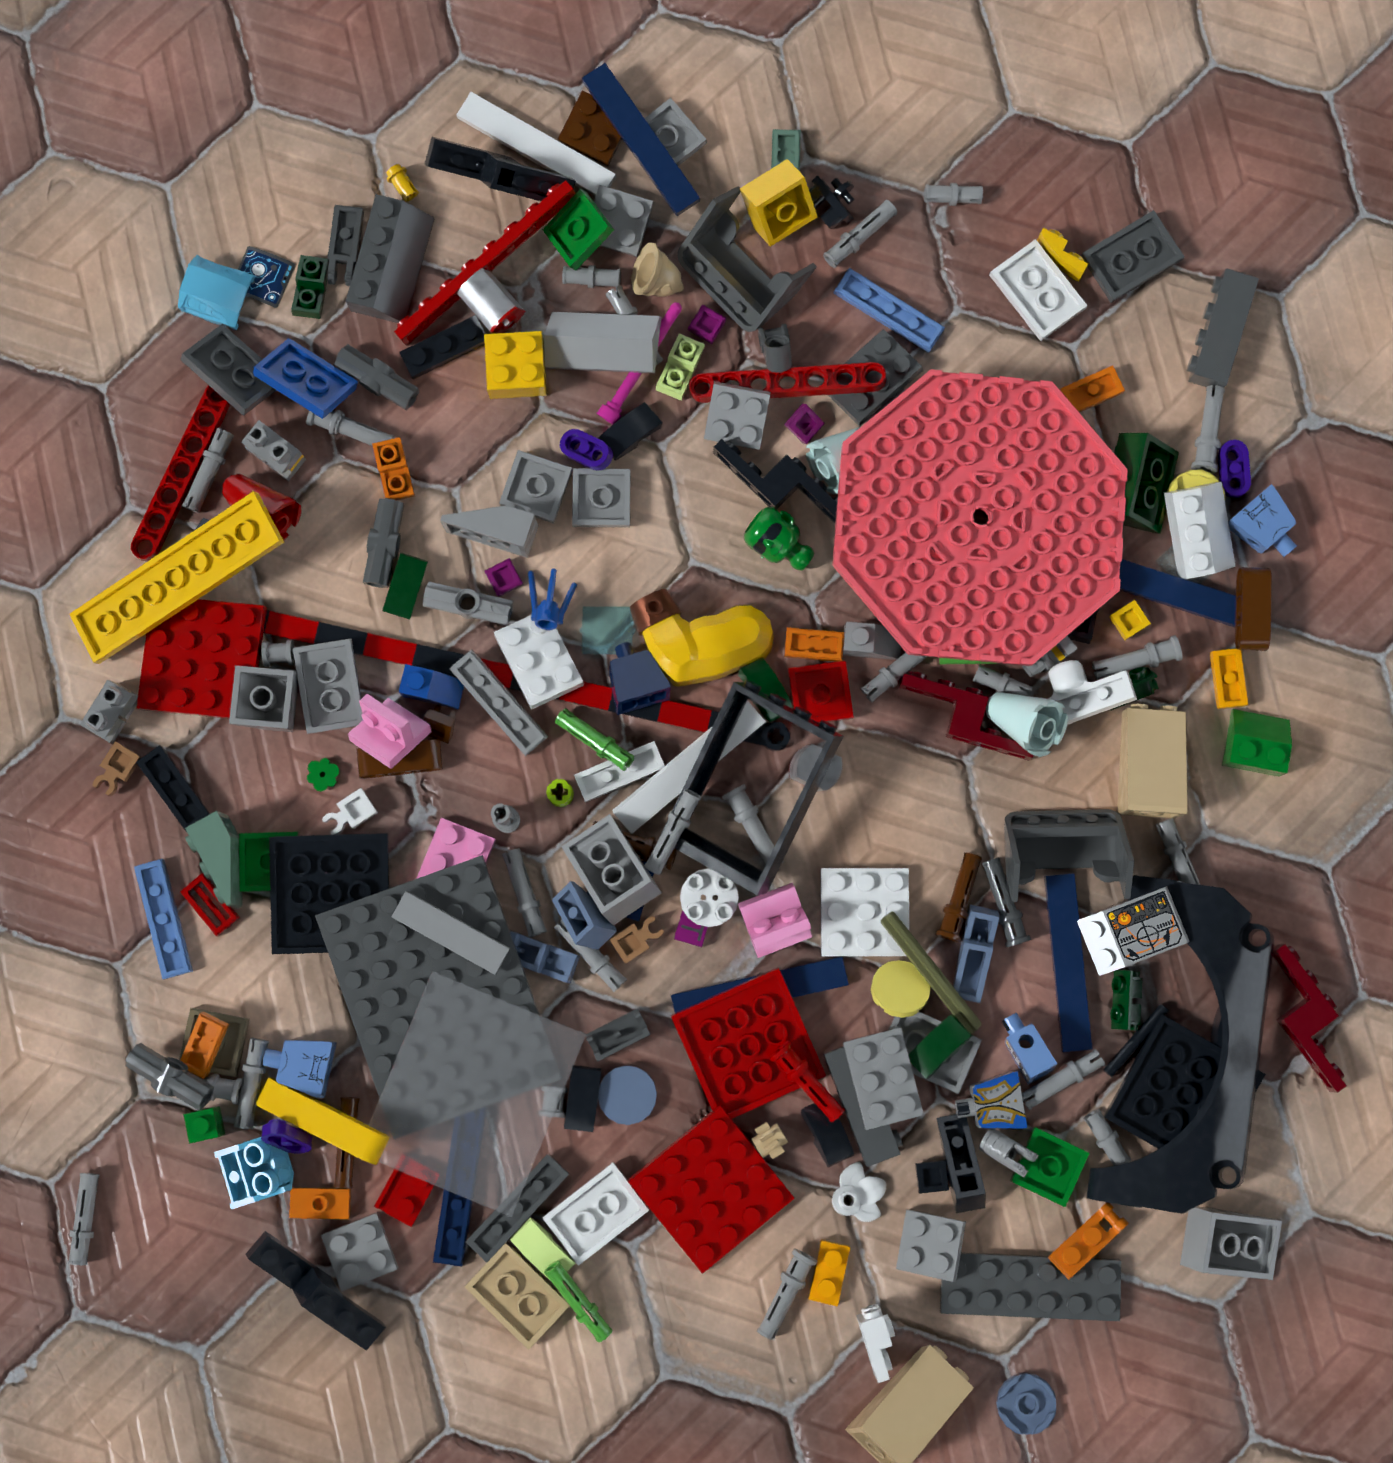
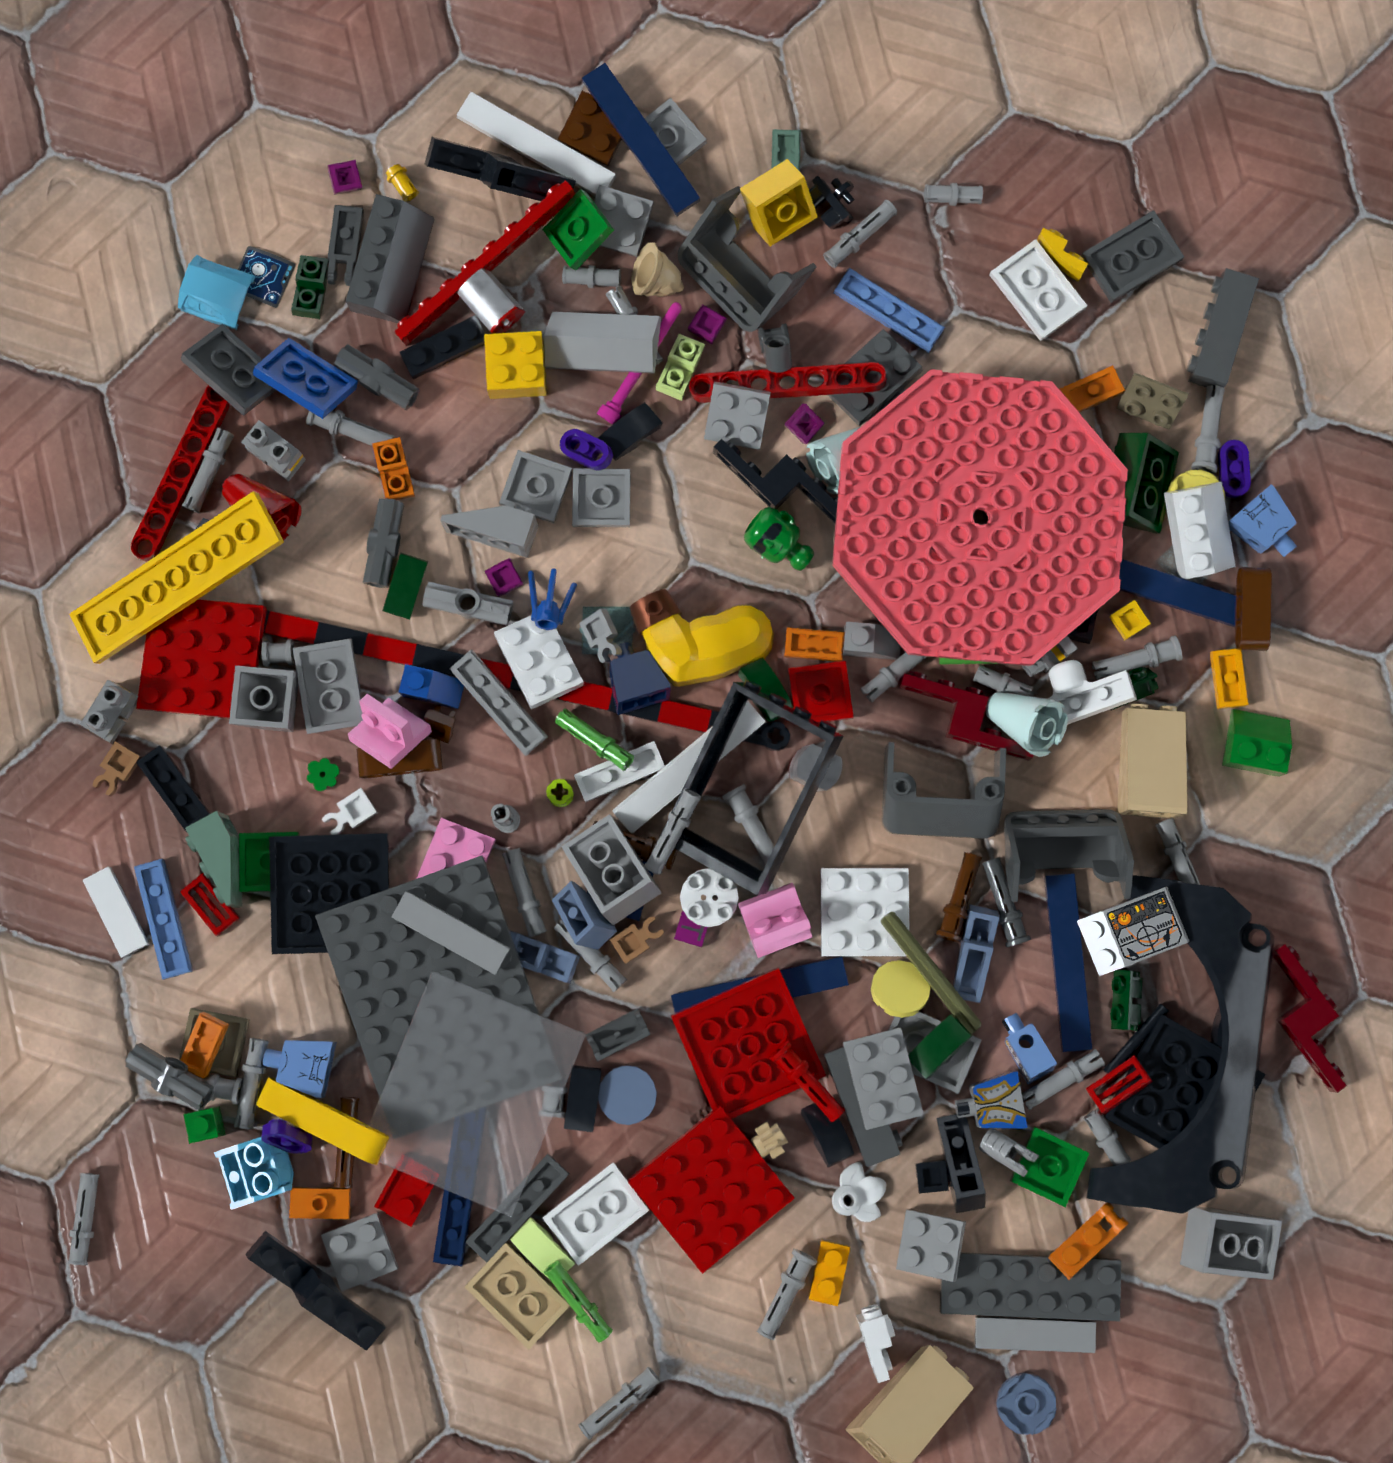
(115, 912): none -> white tile
(344, 177): none -> magenta tile
(592, 1426): none -> light grey pin
(599, 633): none -> light grey plate
(942, 817): none -> dark grey windscreen
(1035, 1334): none -> light grey tile
(1140, 1071): none -> red tile
(1152, 400): none -> dark tan hinge

